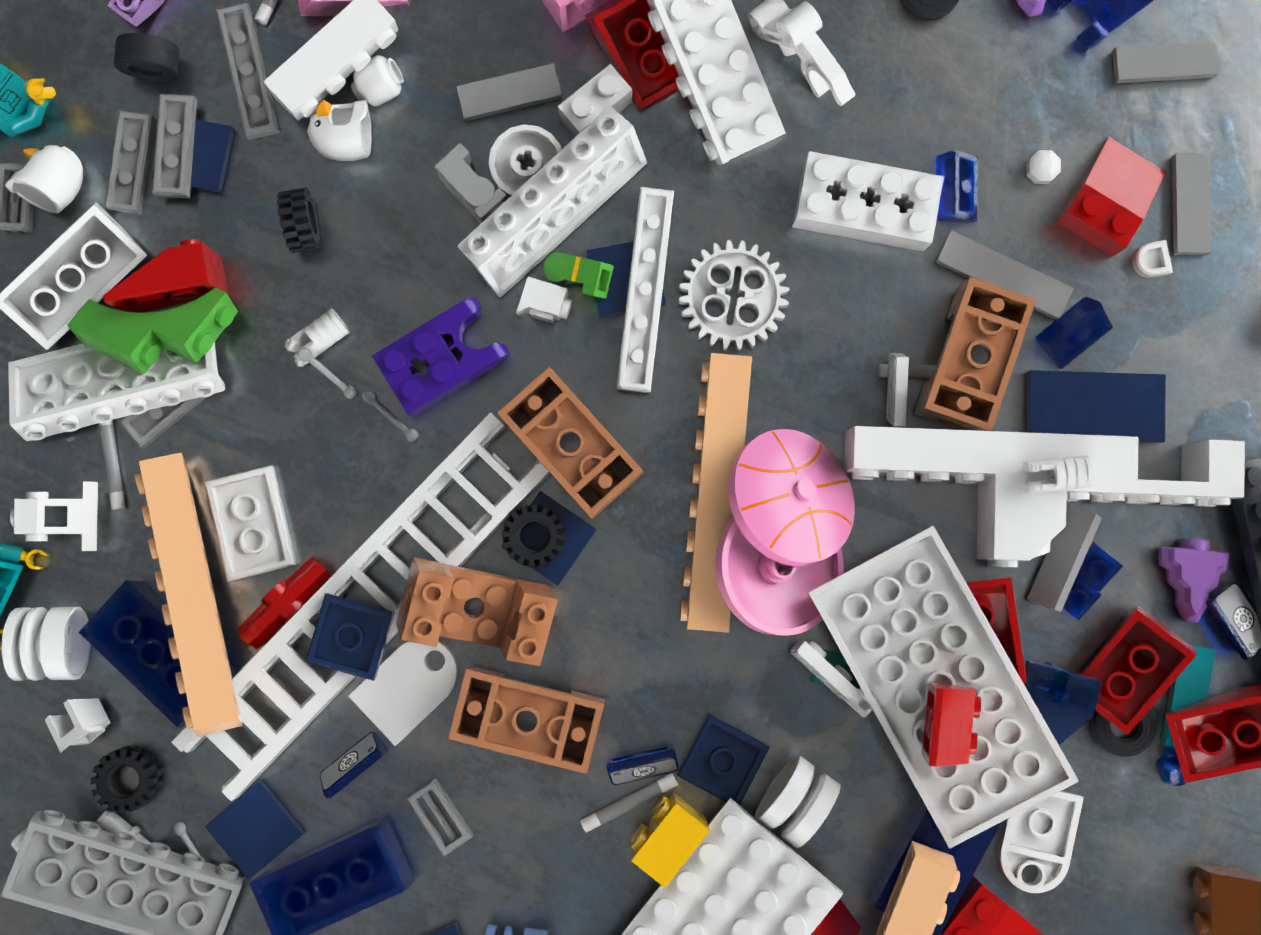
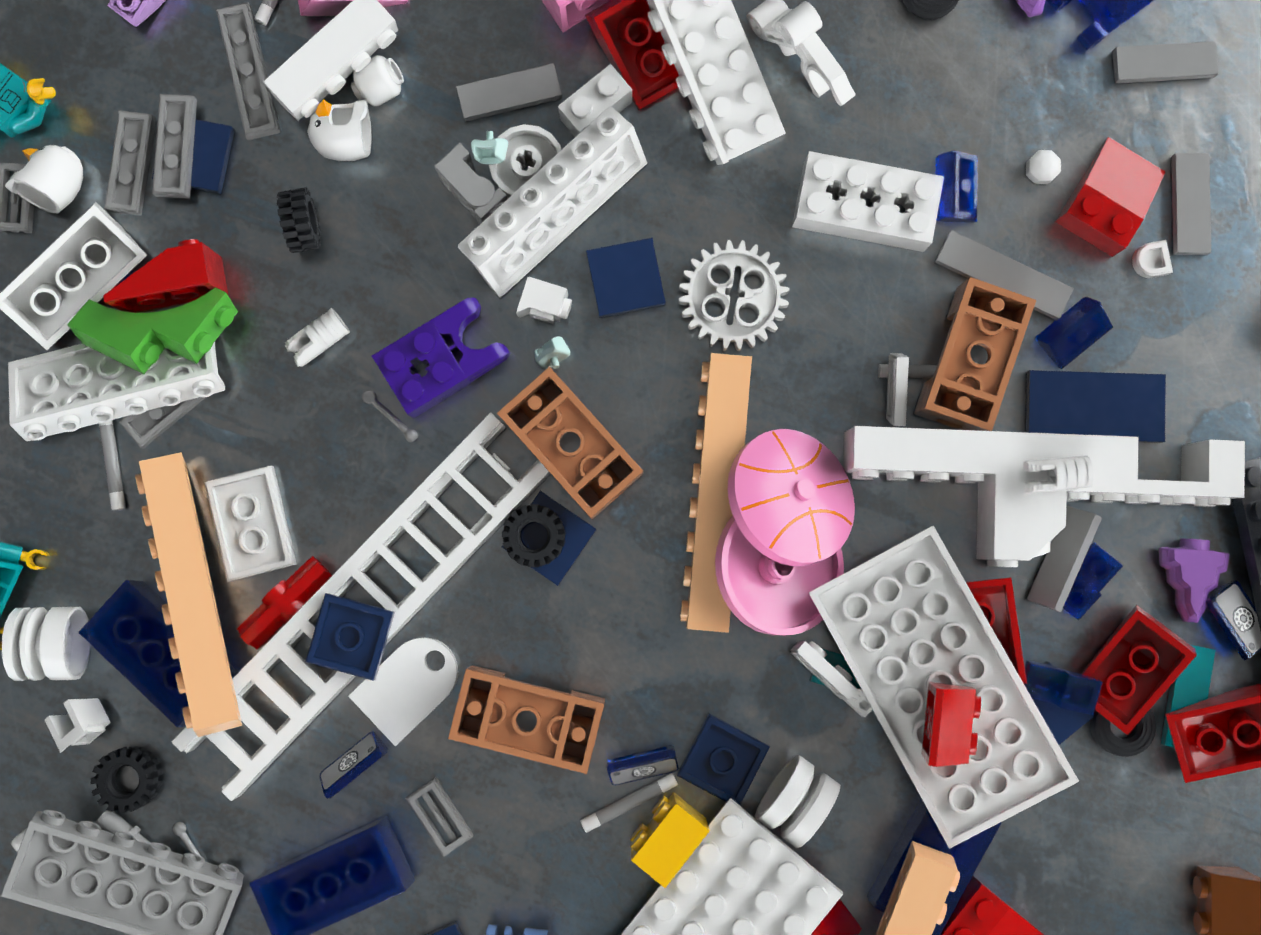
(29, 516): white tile -> none
(146, 57): black tyre -> none
(254, 829): dark blue tile -> none
(305, 355): light grey hinge -> none
(489, 151): none -> light aqua piece
(512, 617): nougat plate -> none
(552, 353): none -> light aqua piece
(570, 269): bright green leg -> none
(645, 290): white tile -> none
(1040, 837): white tile -> none
(1169, 768): clear blue piece -> none

